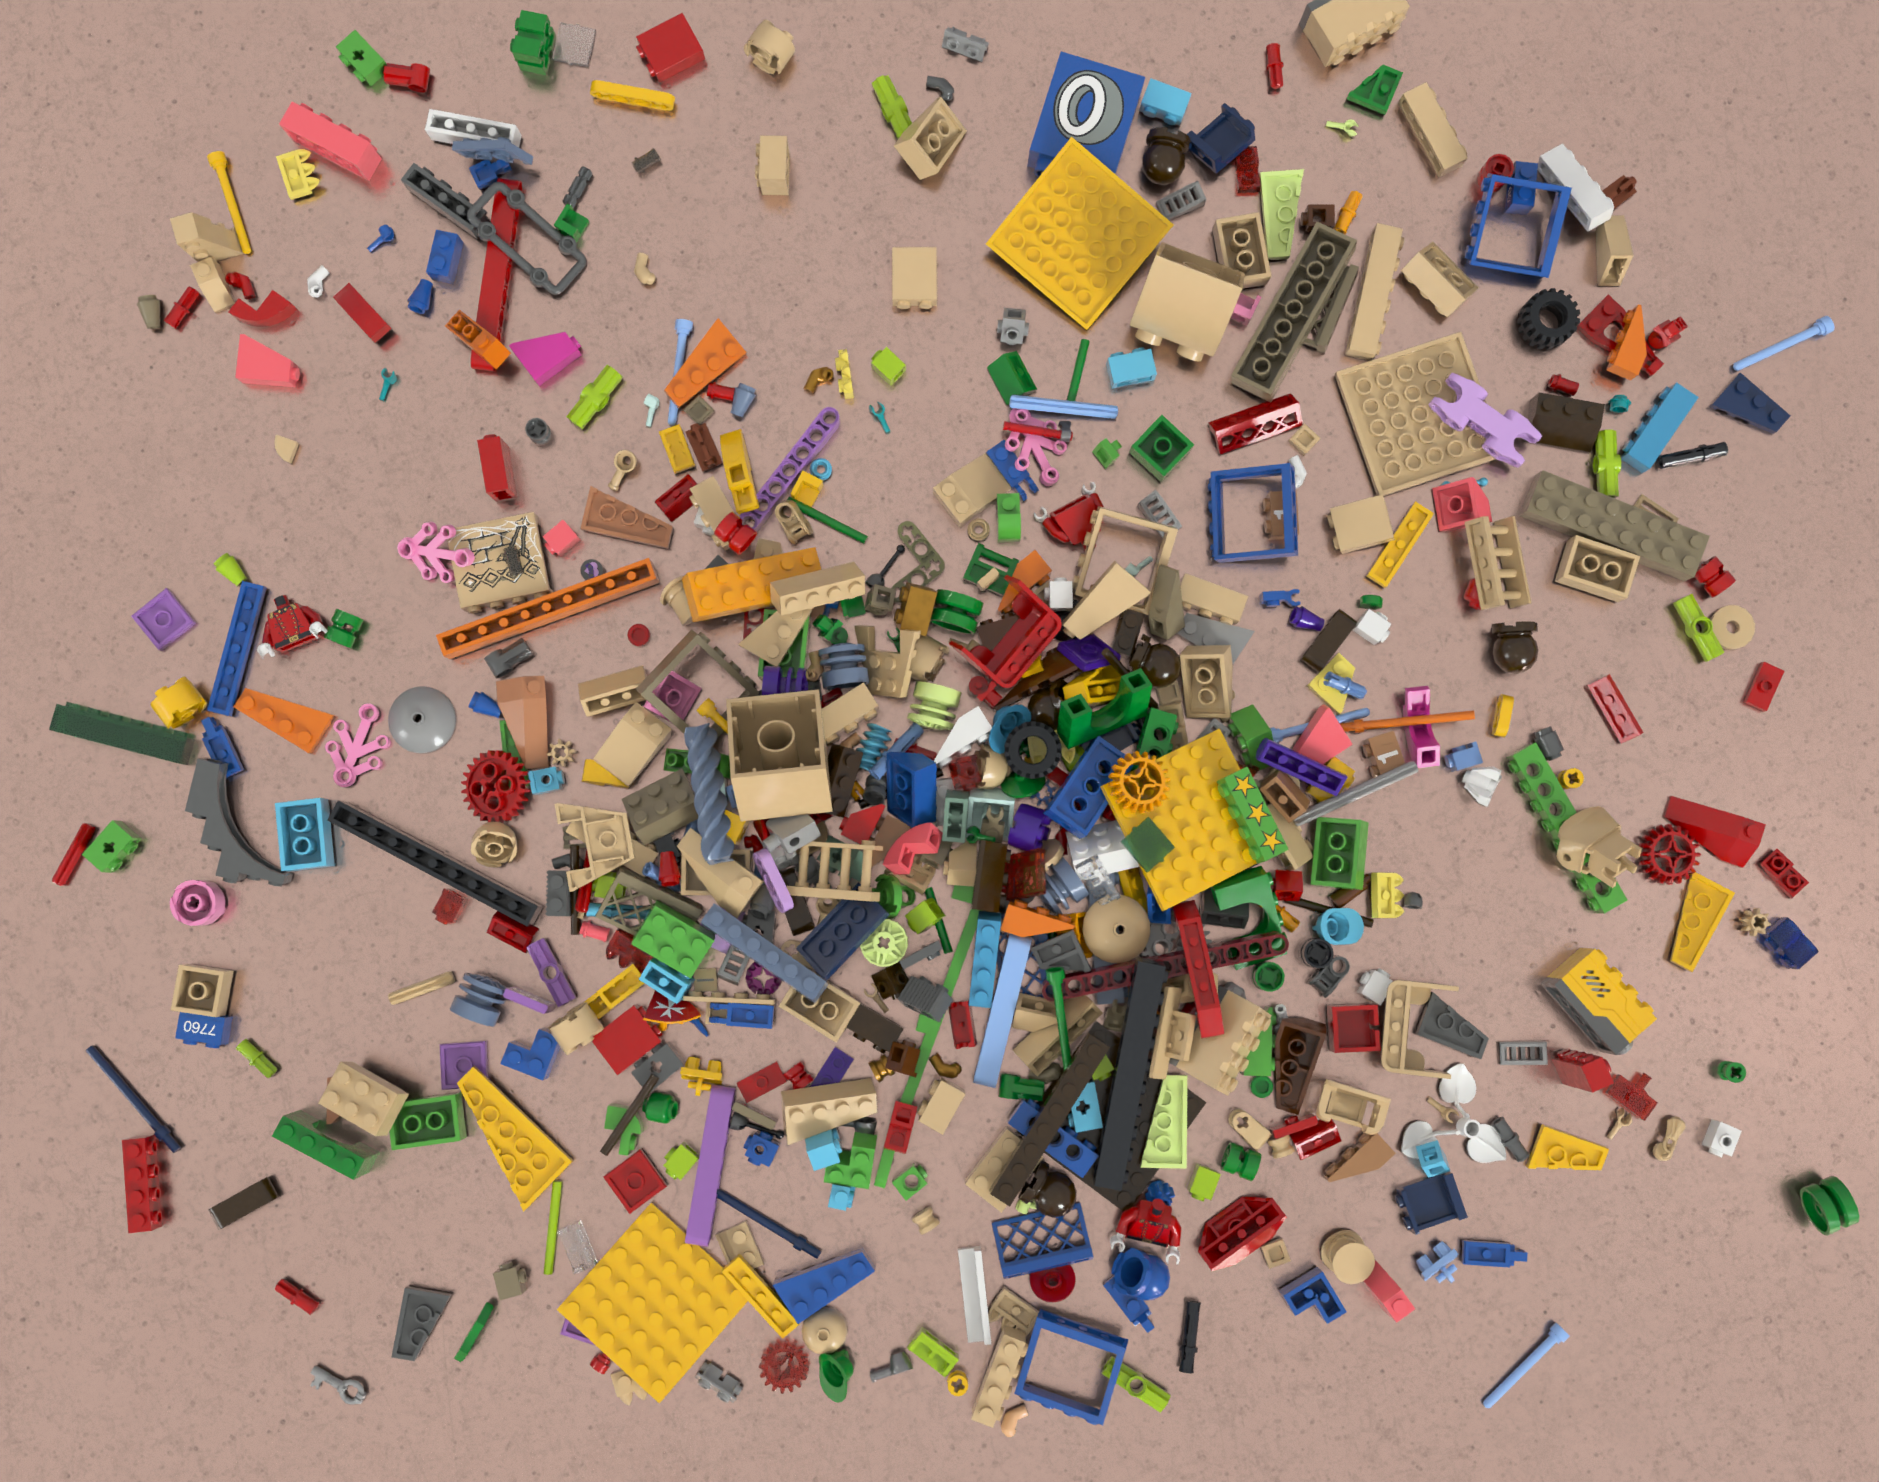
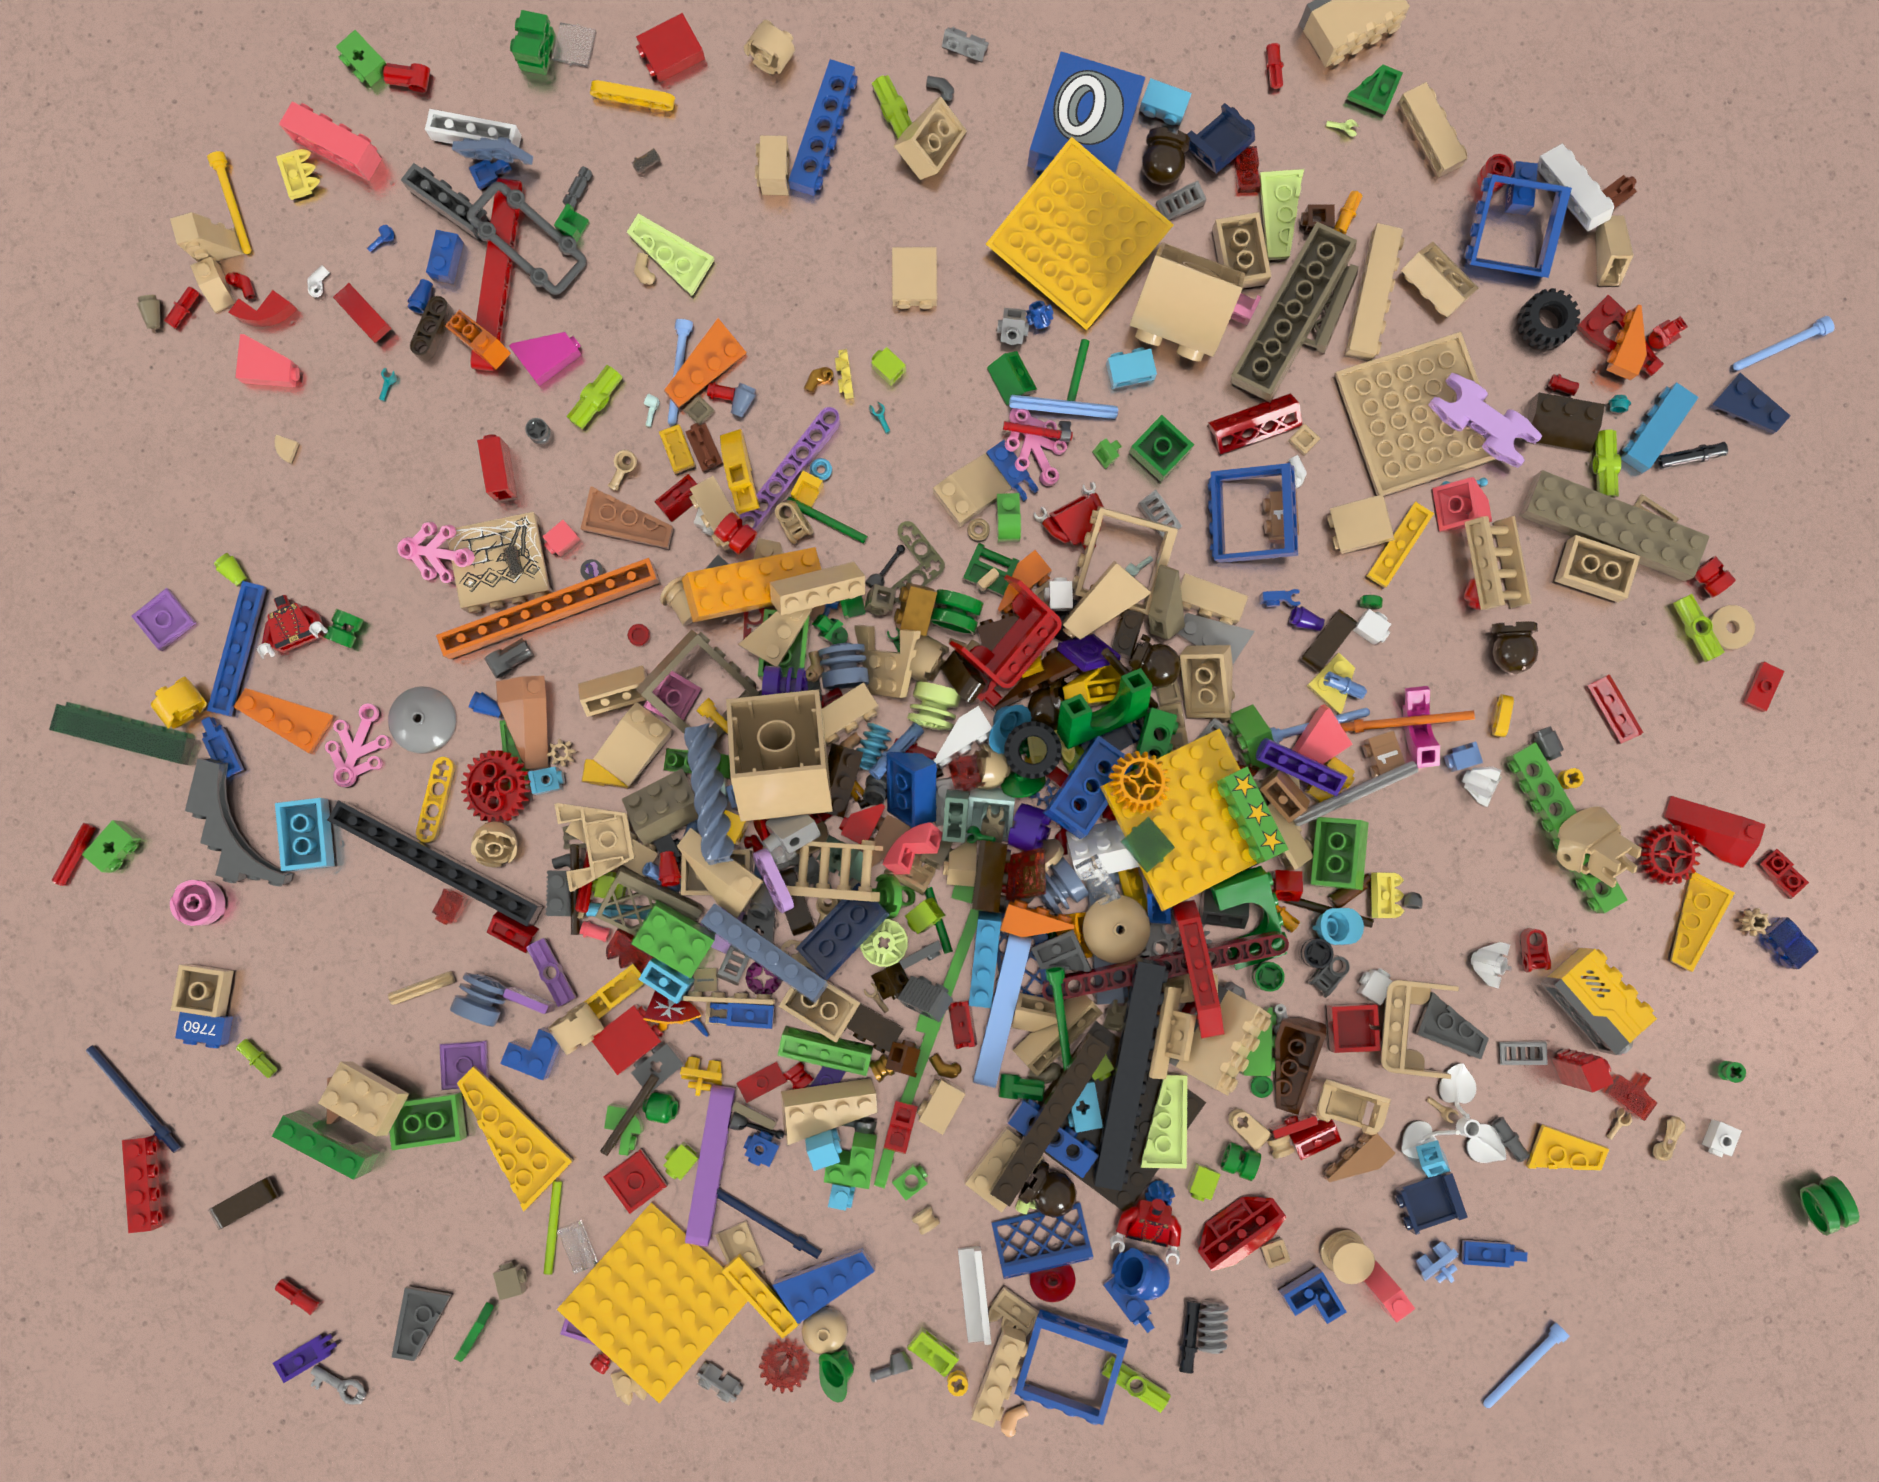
(303, 1357): none -> dark purple hinge
(429, 318): none -> dark brown beam
(439, 800): none -> yellow beam
(675, 255): none -> yellowish green wing
(822, 1051): none -> bright green fence
(836, 74): none -> blue brick
(963, 677): none -> dark brown beam
(1039, 314): none -> blue gear
(1214, 1327): none -> light grey piece
(1490, 962): none -> white brick
(1535, 952): none -> red piece

